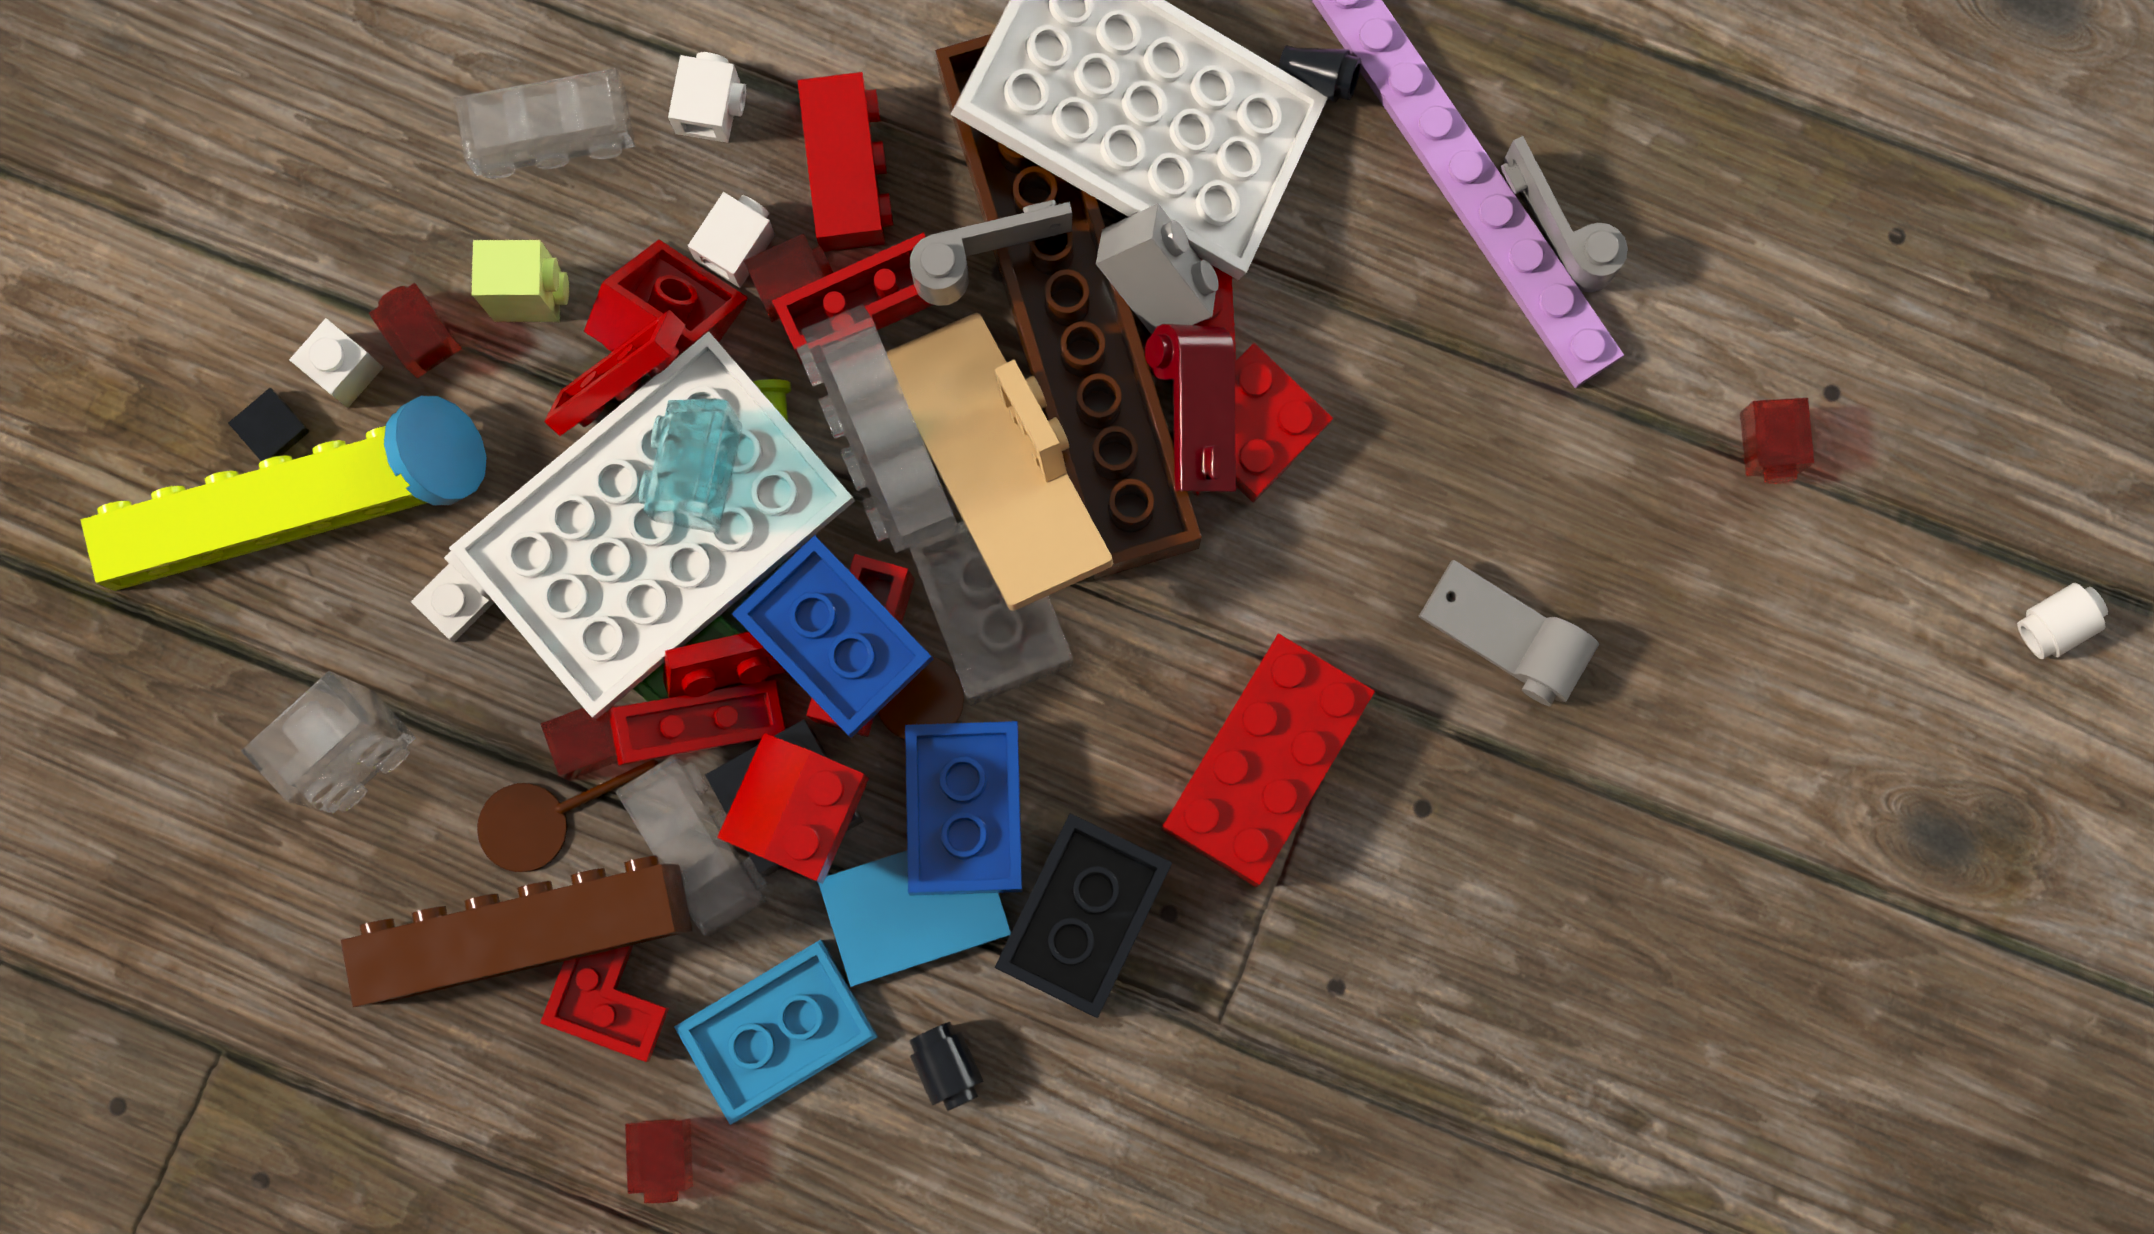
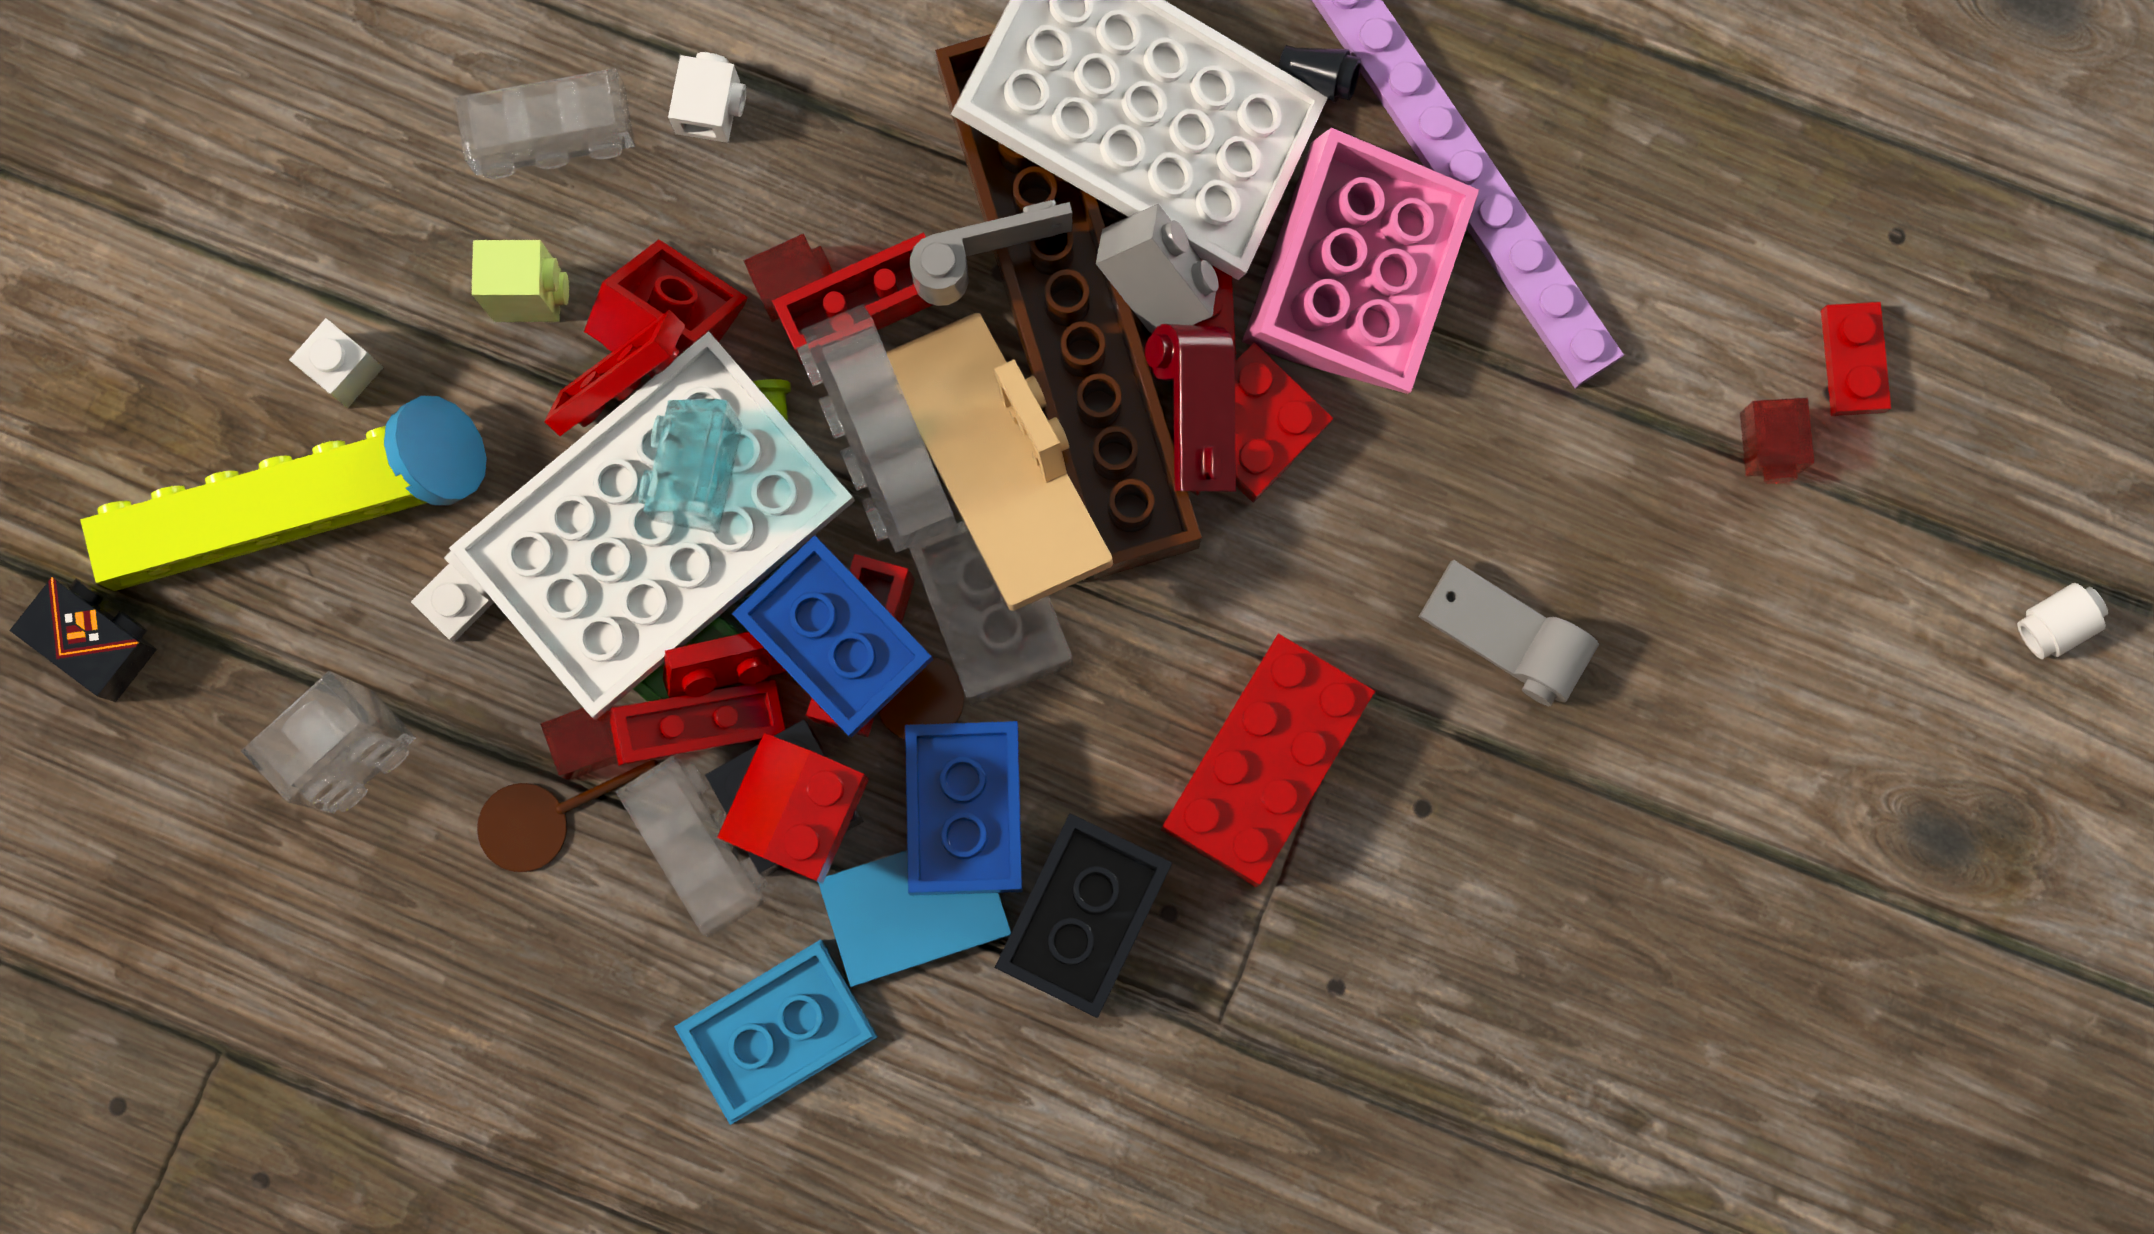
(85, 639): none -> black brick
(269, 426): black tile -> none
(414, 329): clear red brick -> none
(517, 933): reddish brown brick -> none
(593, 1009): red plate -> none
(659, 1158): clear red brick -> none
(730, 235): white brick -> none
(844, 161): red brick -> none
(945, 1066): black brick -> none
(1361, 263): none -> bright pink slope
(1588, 254): light grey door -> none
(1855, 359): none -> red plate

